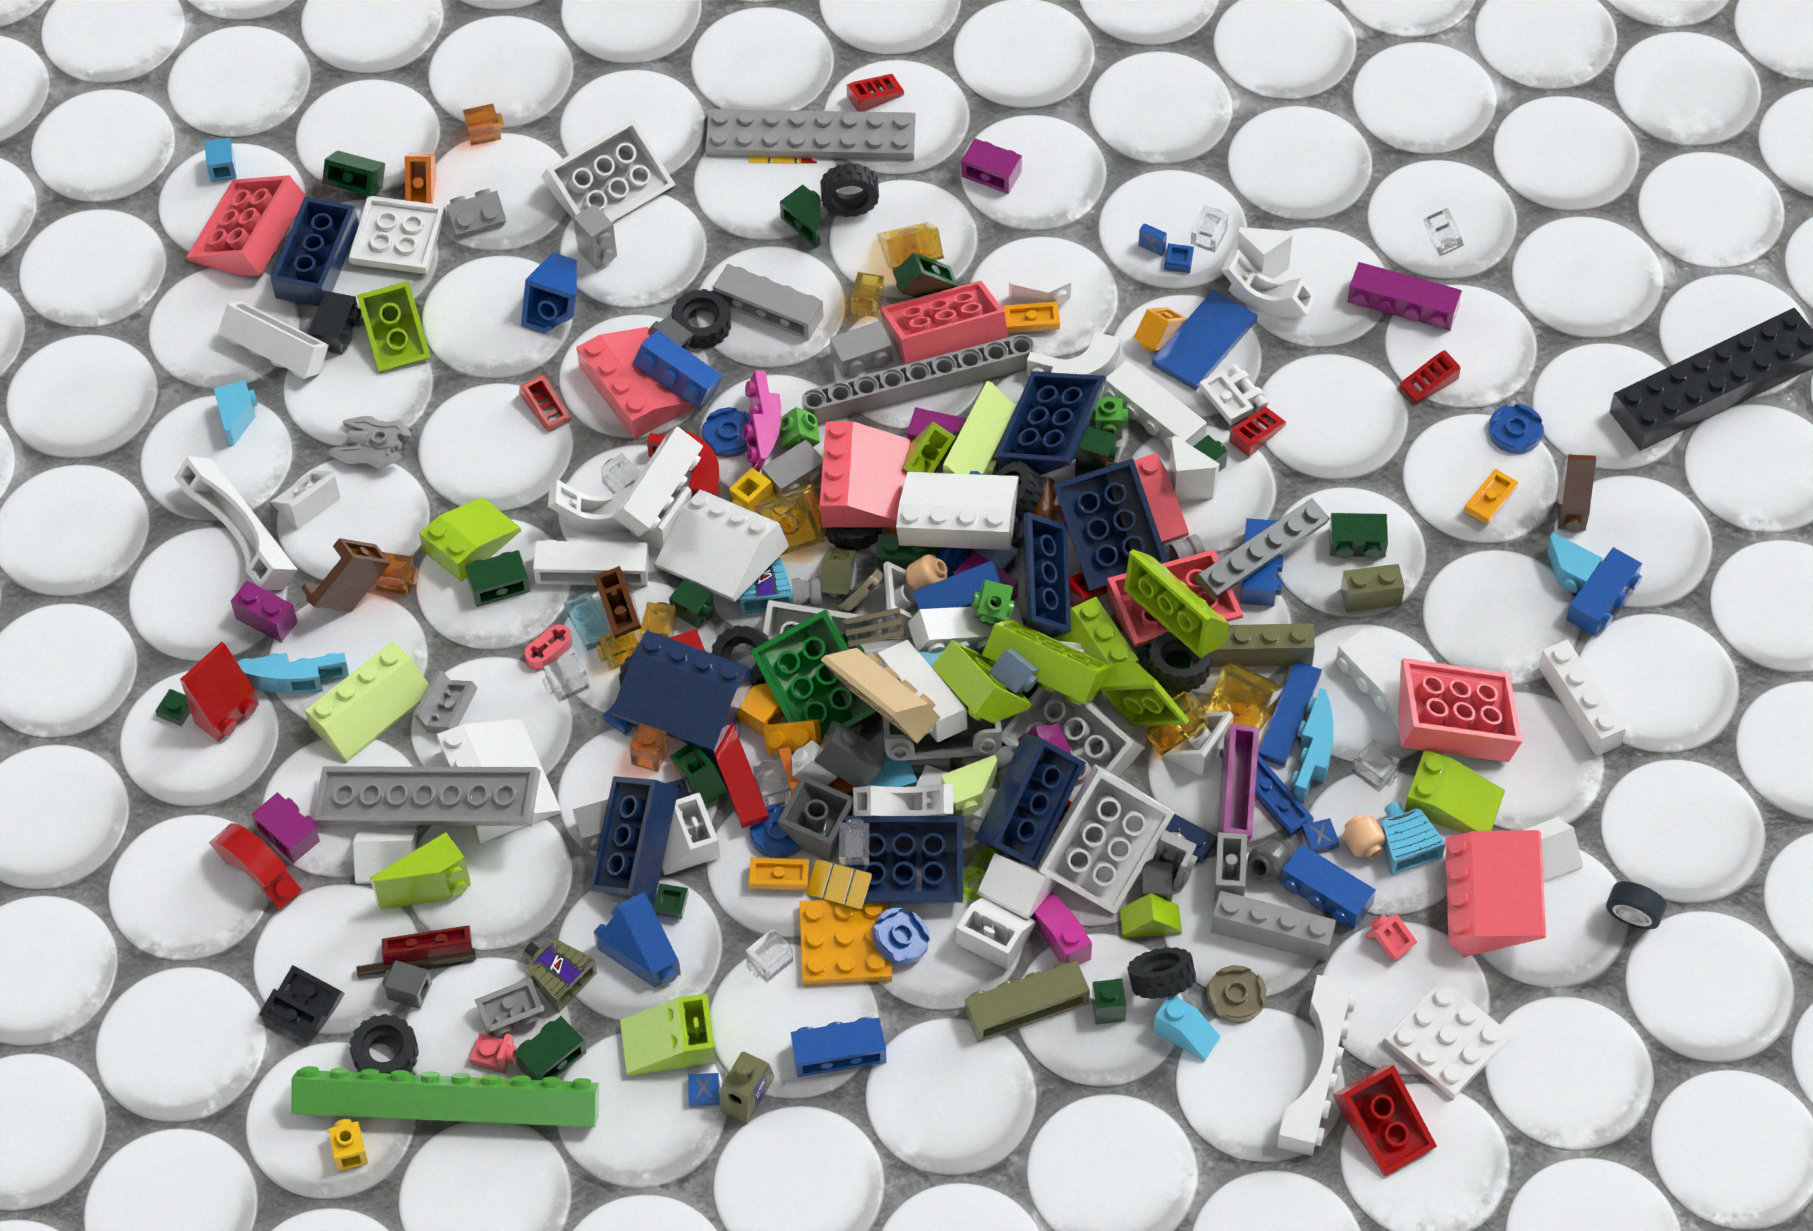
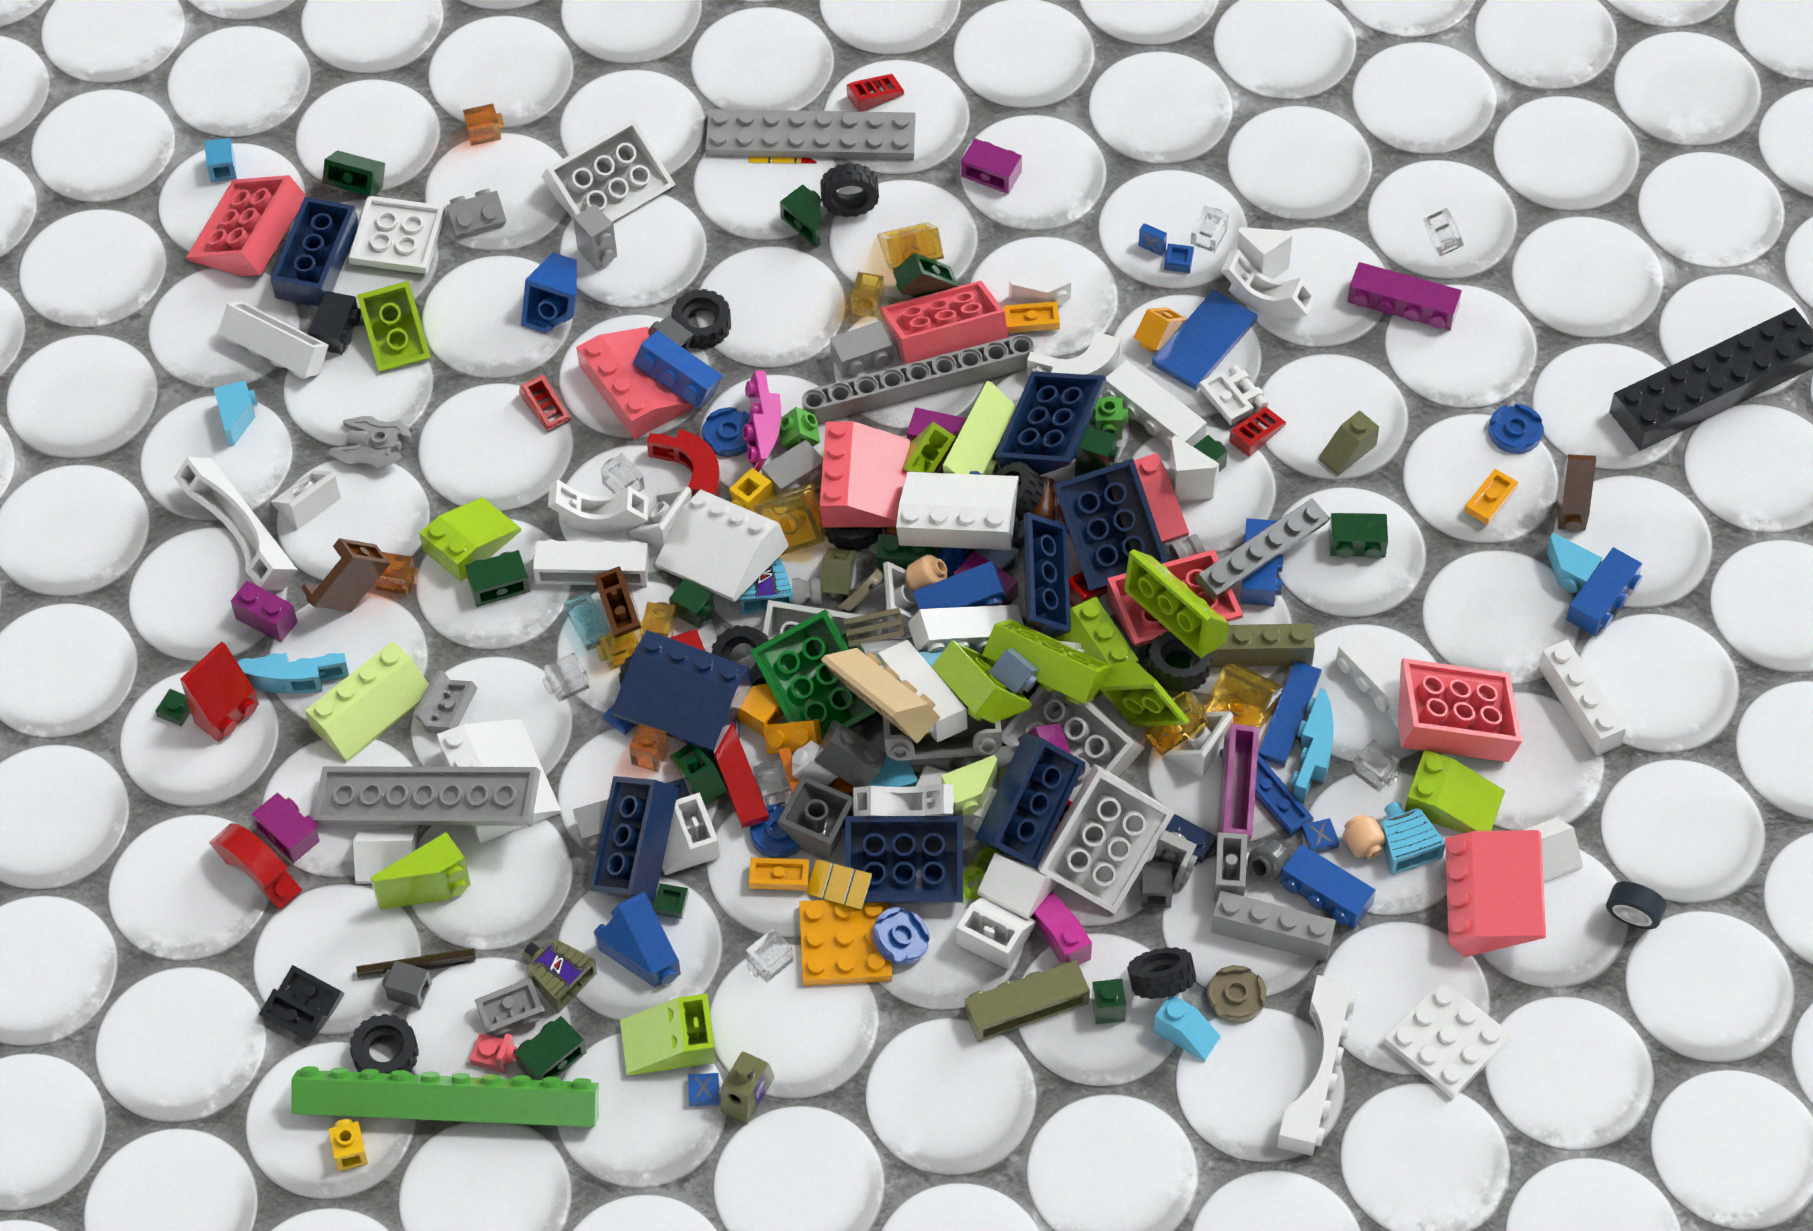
(420, 177): orange slope -> none
(426, 944): dark red tile -> none
(551, 649): coral beam -> none
(658, 481): white brick -> none
(769, 301): light grey brick -> none
(838, 1046): blue brick -> none
(854, 842): clear brick -> none
(999, 595): bright green brick -> none
(1150, 917): lime slope -> none
(1350, 443): none -> olive slope
(1372, 587): olive brick -> none
(1385, 1119): red slope -> none
(1391, 935): coral bracket -> none
(1443, 365): red slope -> none

